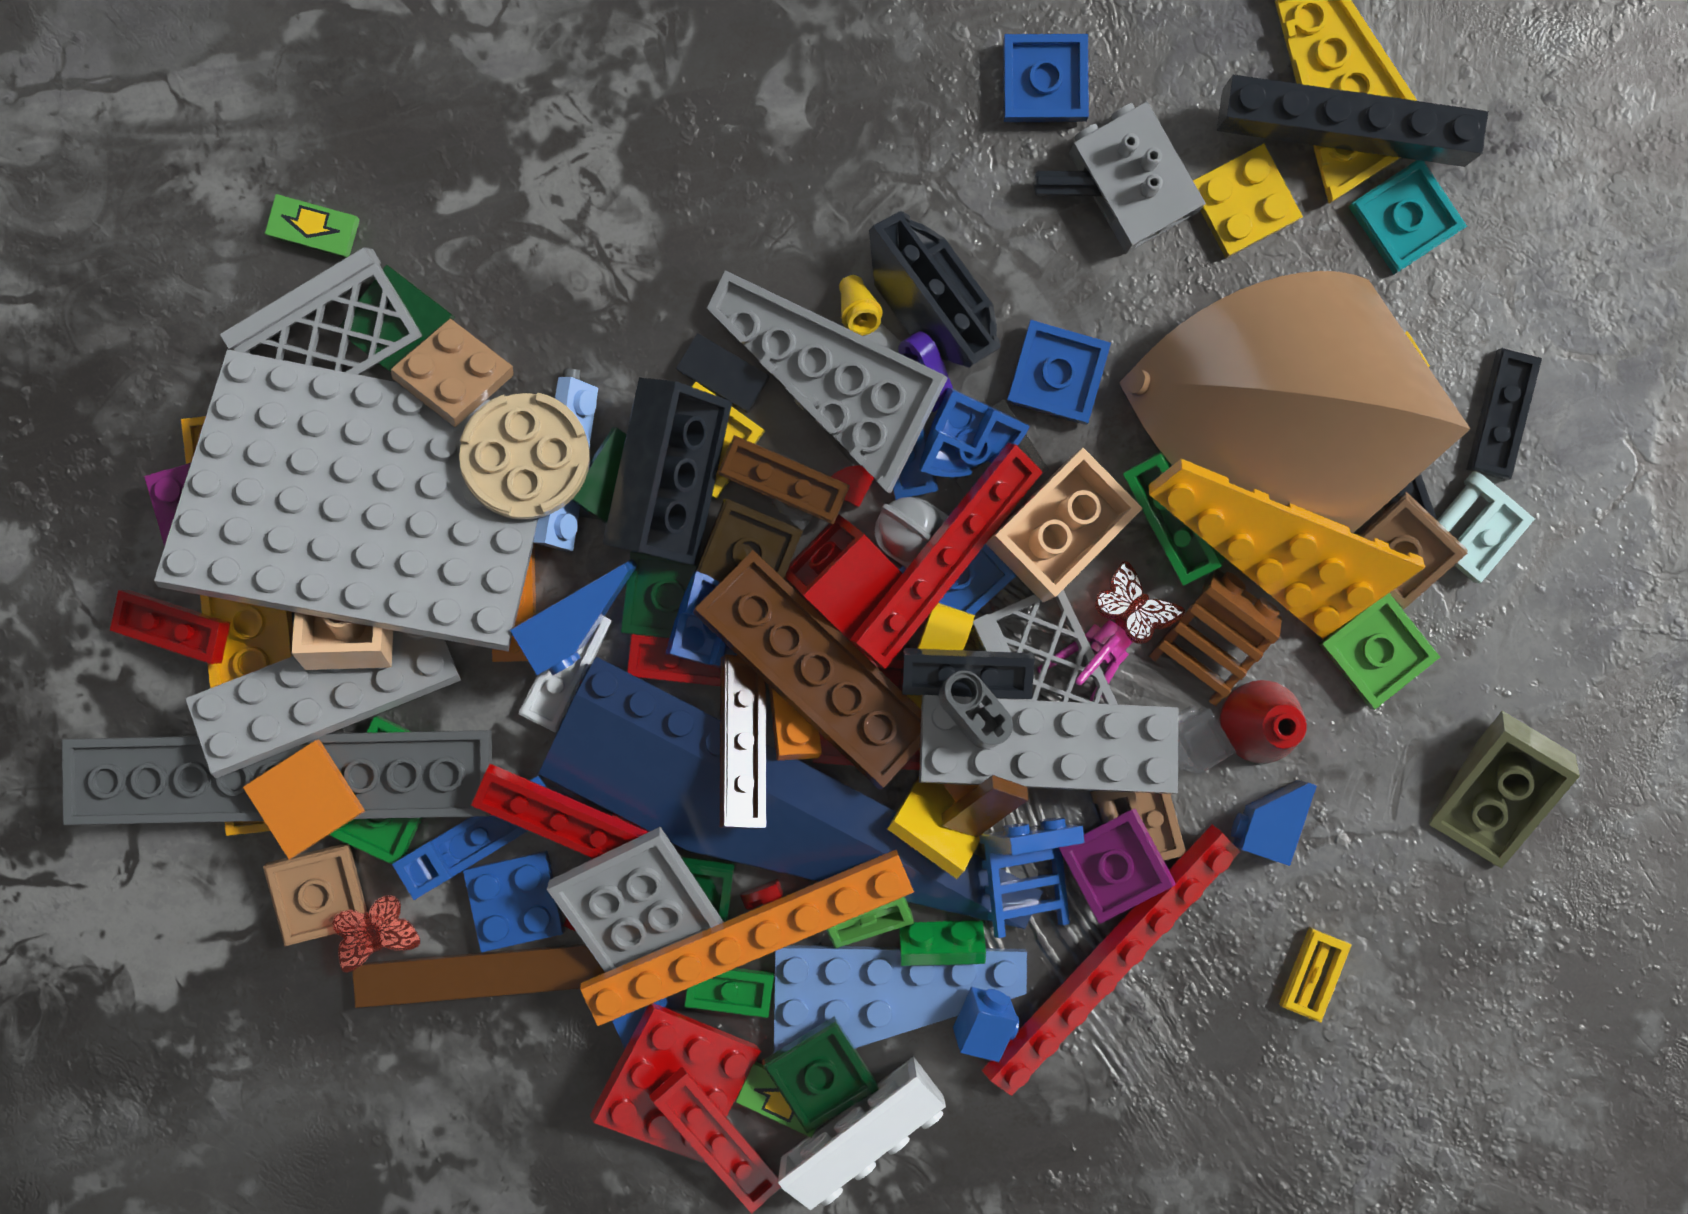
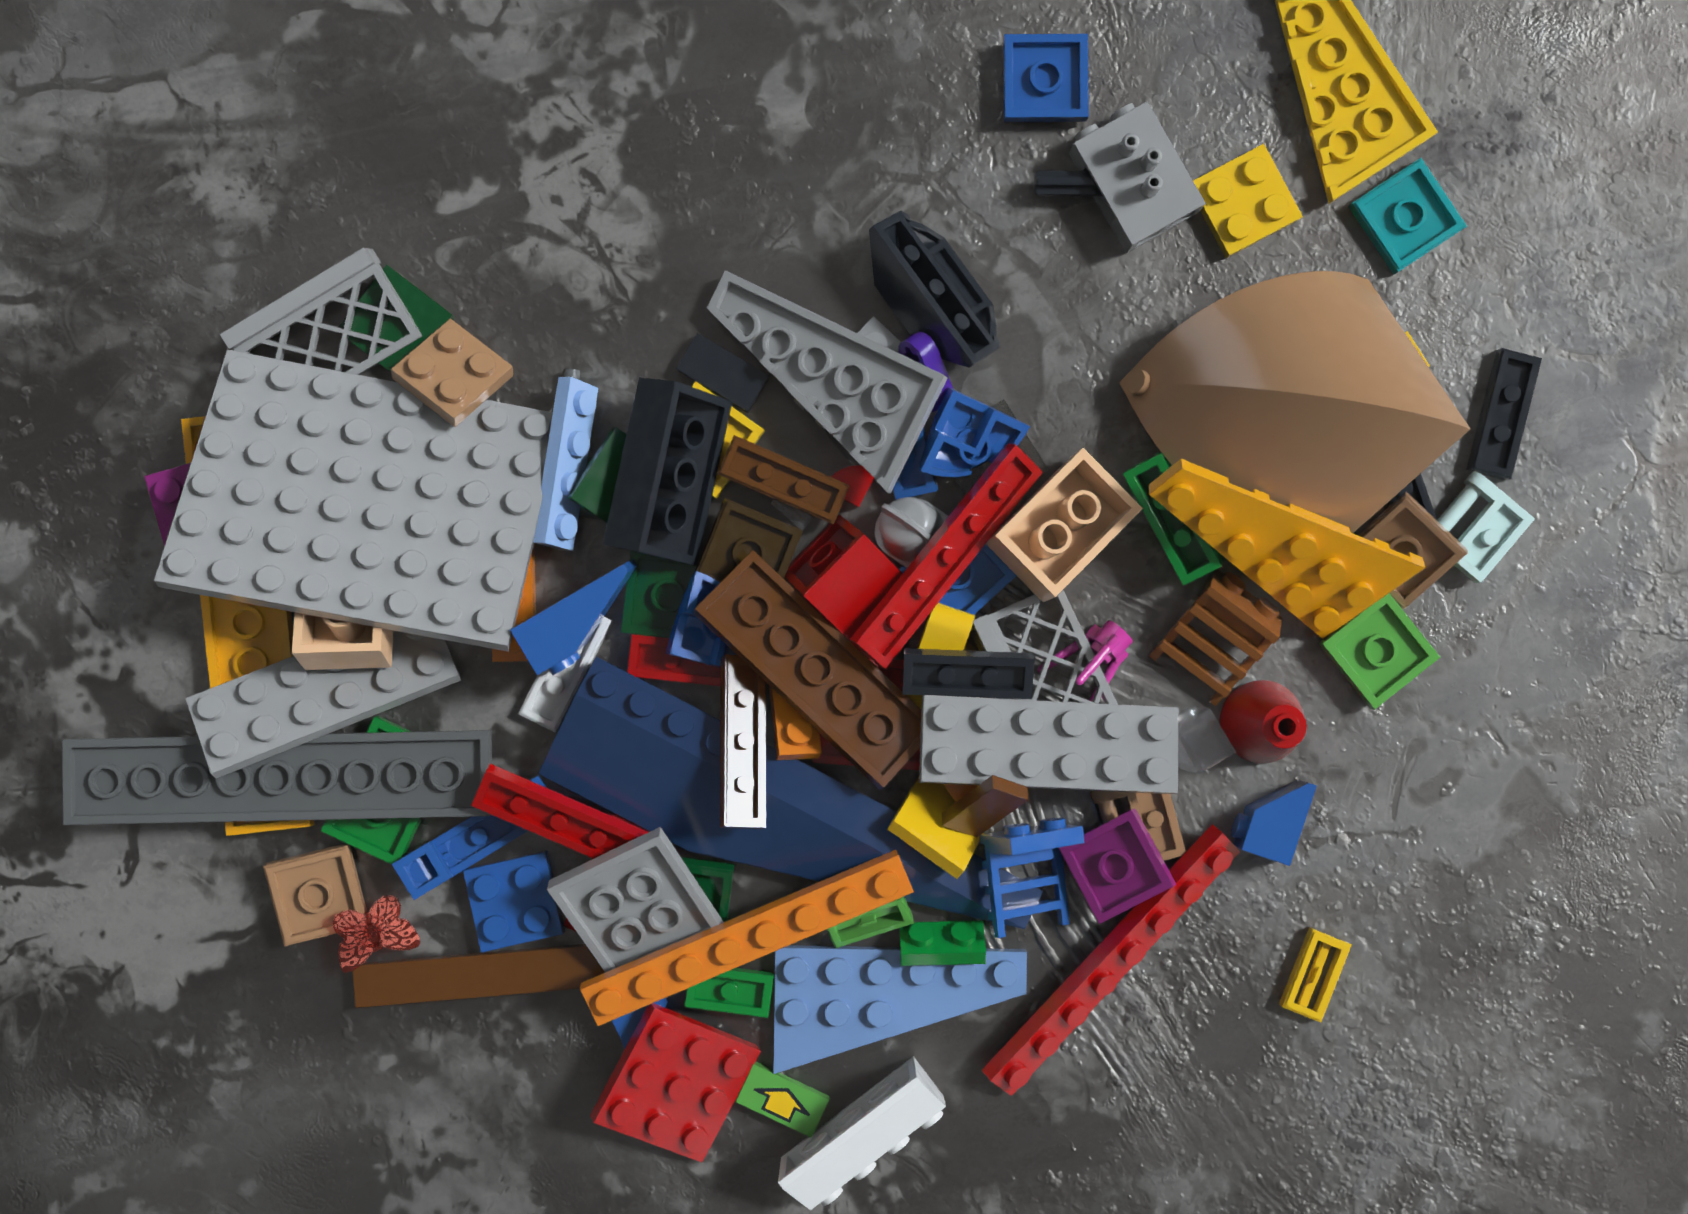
(170, 626): red plate -> none
(304, 799): orange tile -> none
(312, 226): bright green tile -> none
(524, 455): tan tile -> none
(716, 1139): red plate -> none
(762, 894): red tile -> none
(820, 1074): dark green plate -> none
(858, 307): yellow cone -> none
(986, 1024): blue brick -> none
(992, 710): dark grey beam -> none
(1058, 372): blue plate -> none
(1134, 609): clear red animal -> none
(1352, 121): black brick -> none
(1504, 789): olive slope -> none

